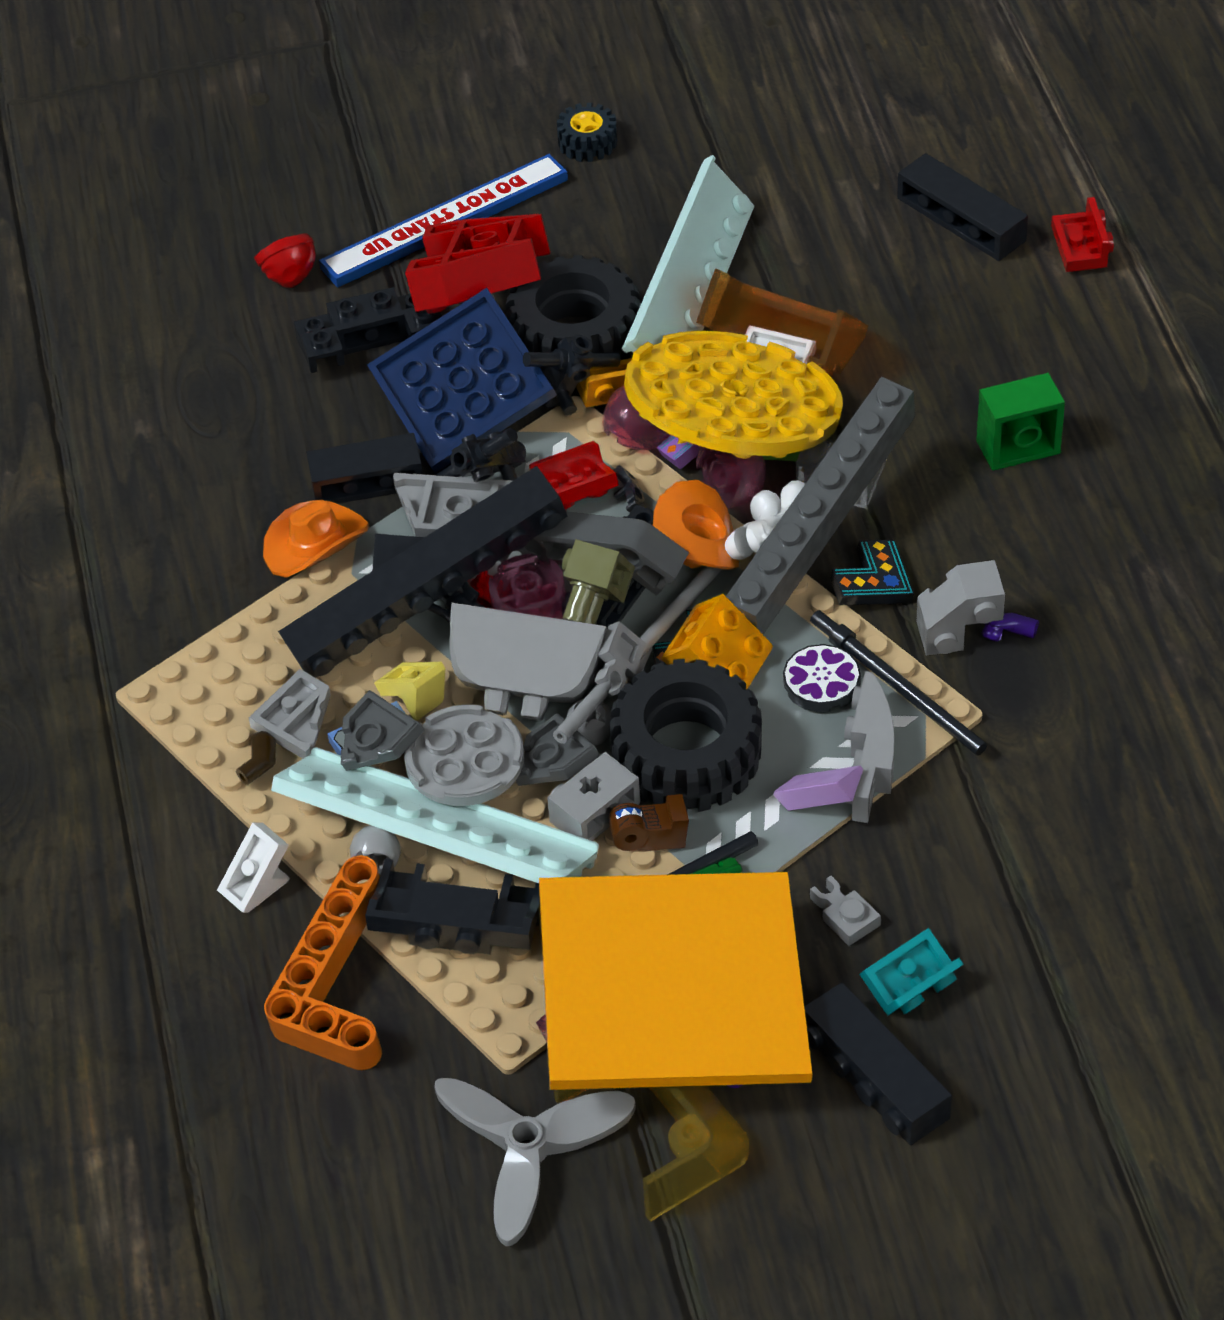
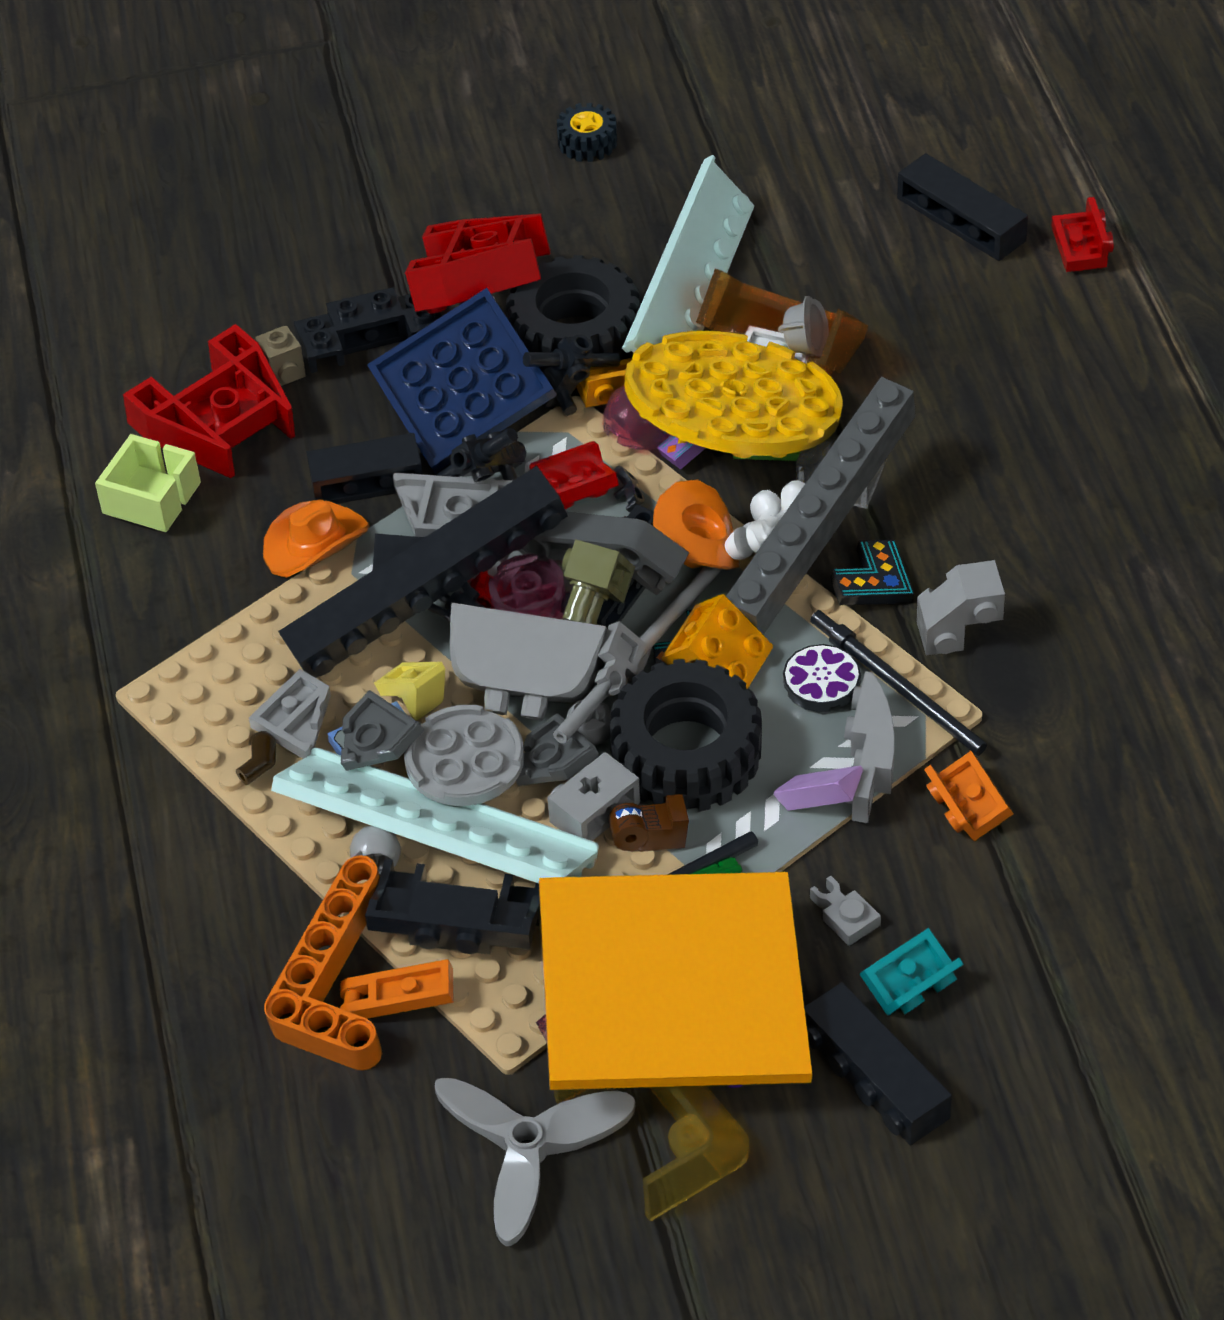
(138, 488): none -> yellowish green piece
(217, 409): none -> red wedge
(255, 869): white slope -> none
(283, 354): none -> dark tan bracket
(288, 259): red hat -> none
(399, 989): none -> orange plate
(476, 203): tile -> none
(733, 477): clear pink cylinder -> none
(805, 327): none -> light grey piece
(970, 796): none -> orange bracket
(1013, 623): dark purple arm -> none
(1020, 421): green brick -> none

